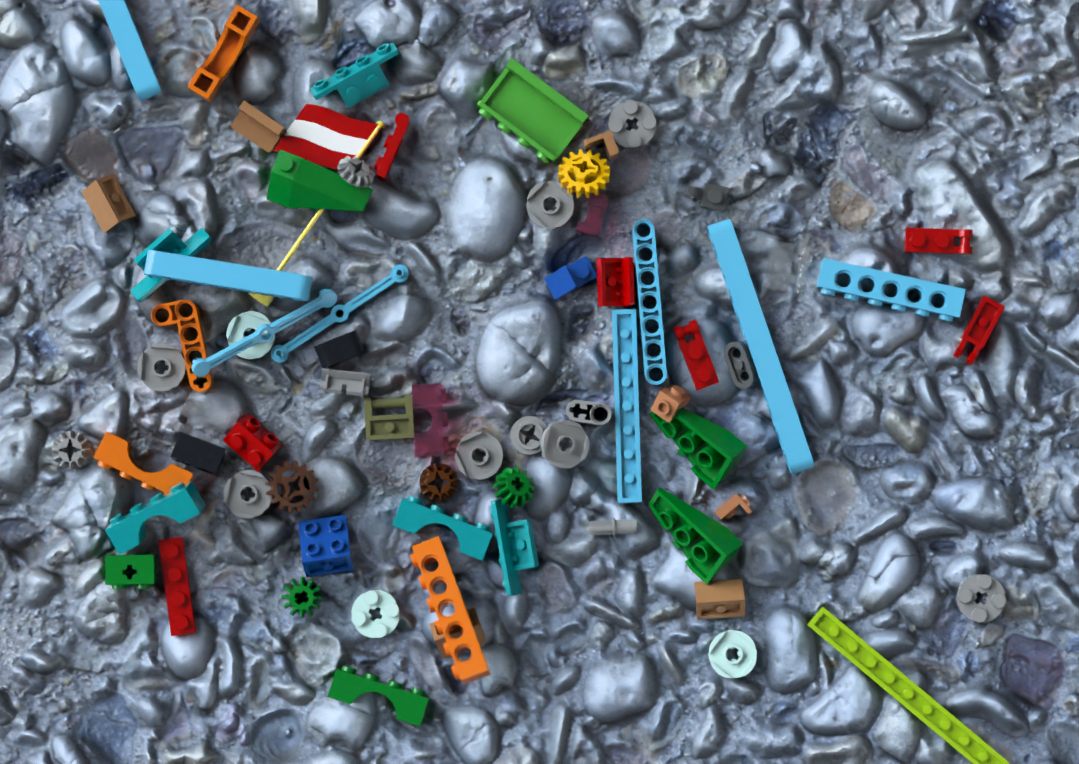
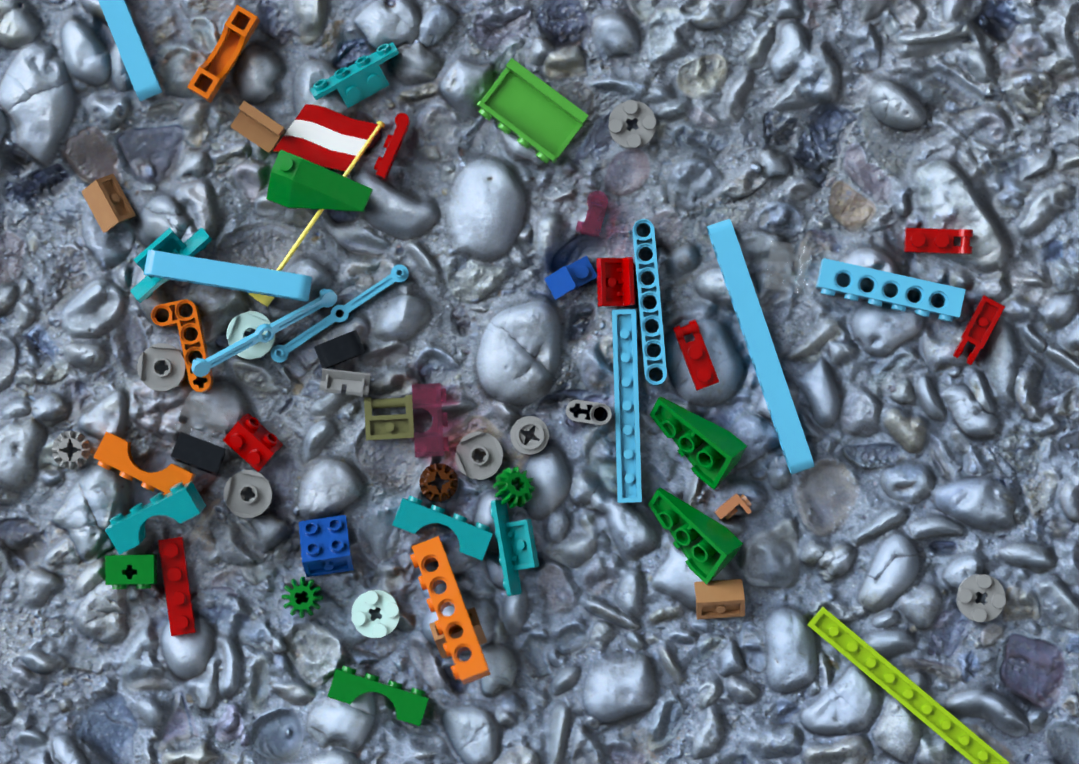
(297, 477): reddish brown gear -> none
(360, 179): light grey gear -> none
(549, 219): light grey plate -> none
(575, 435): light grey plate -> none
(584, 173): yellow gear -> none
(607, 141): medium nougat panel -> none
(613, 527): light grey axle -> none
(669, 401): nougat bracket -> none
(711, 196): dark grey plate -> none
(740, 364): dark grey plate -> none
(746, 651): light aqua plate -> none

